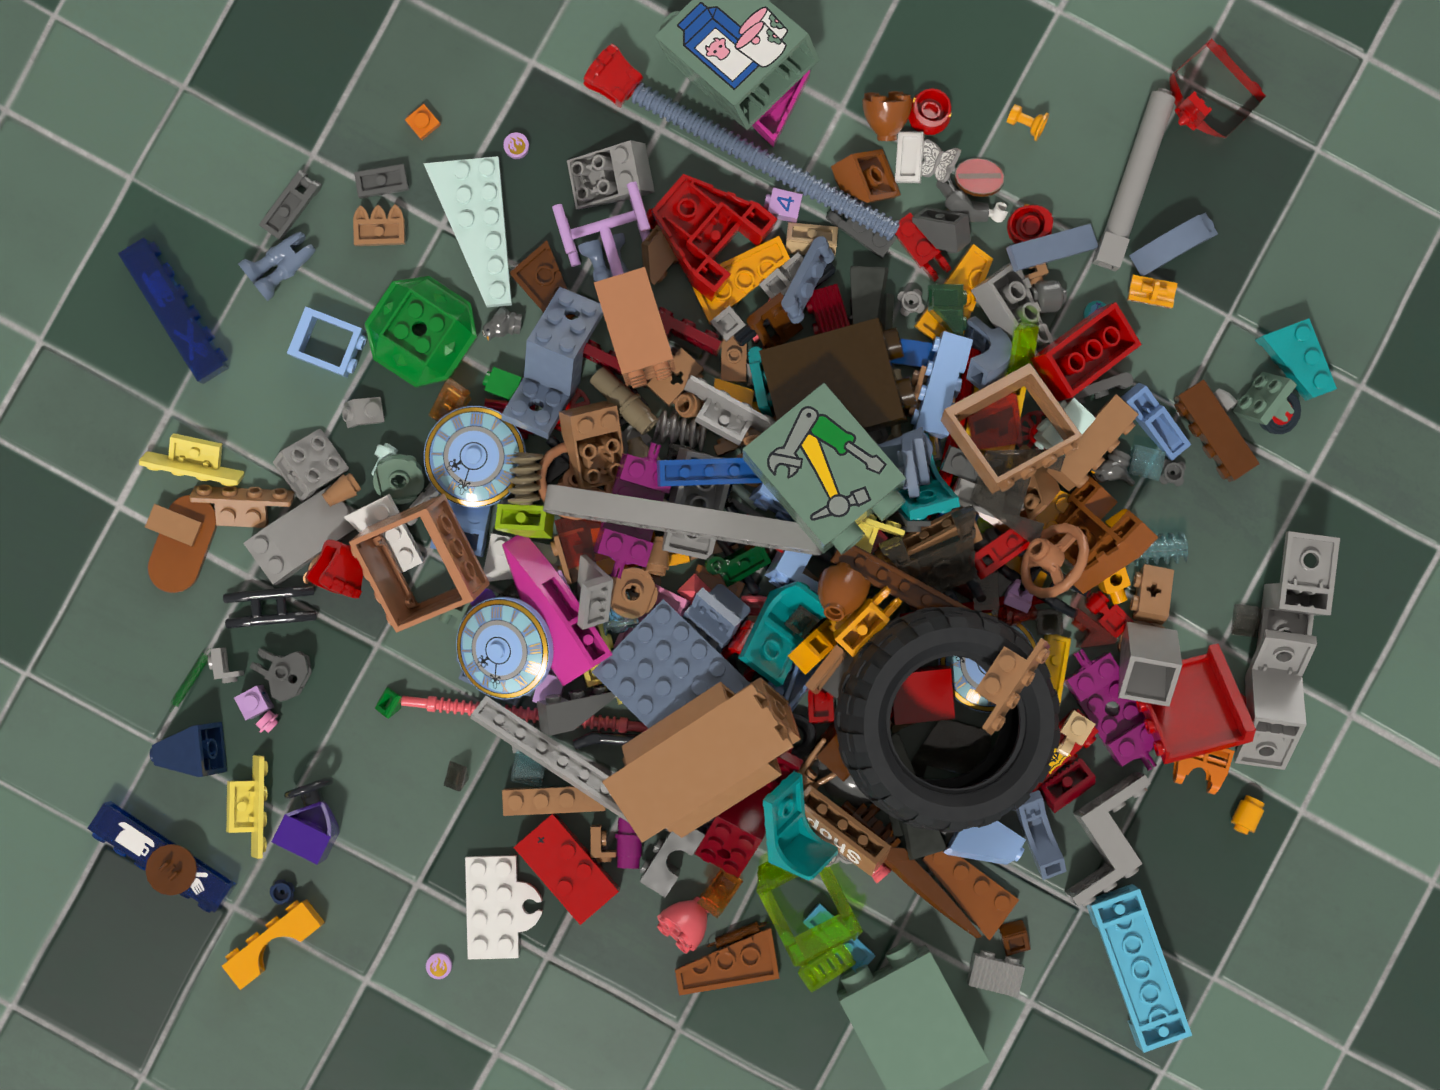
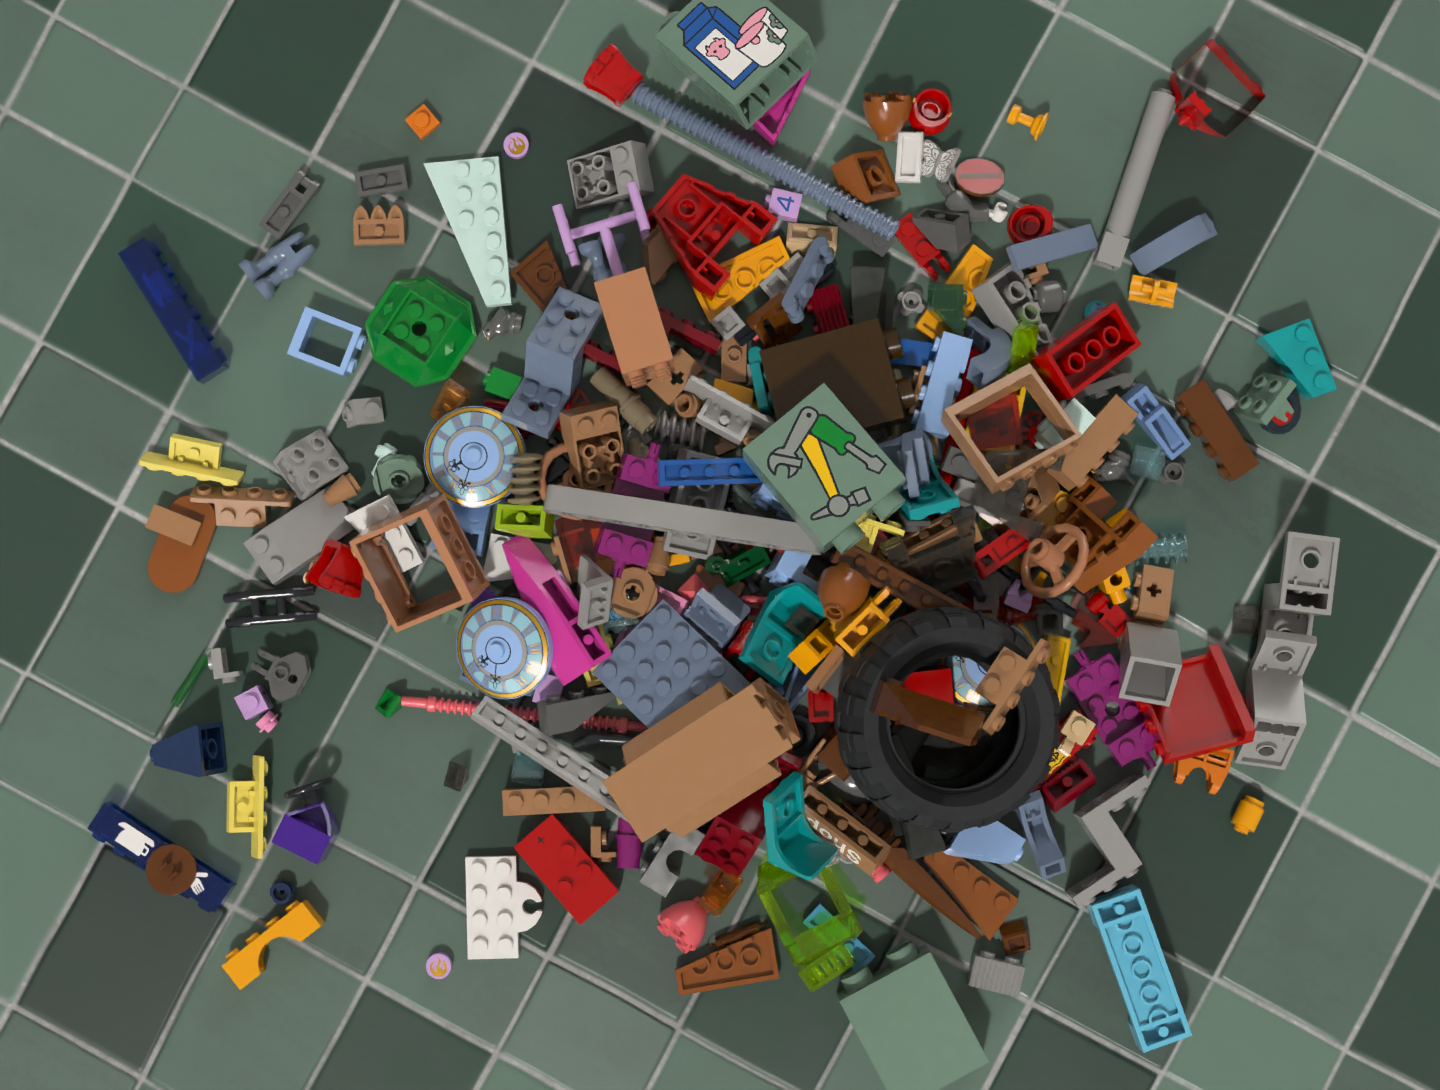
(928, 713): none -> reddish brown wedge

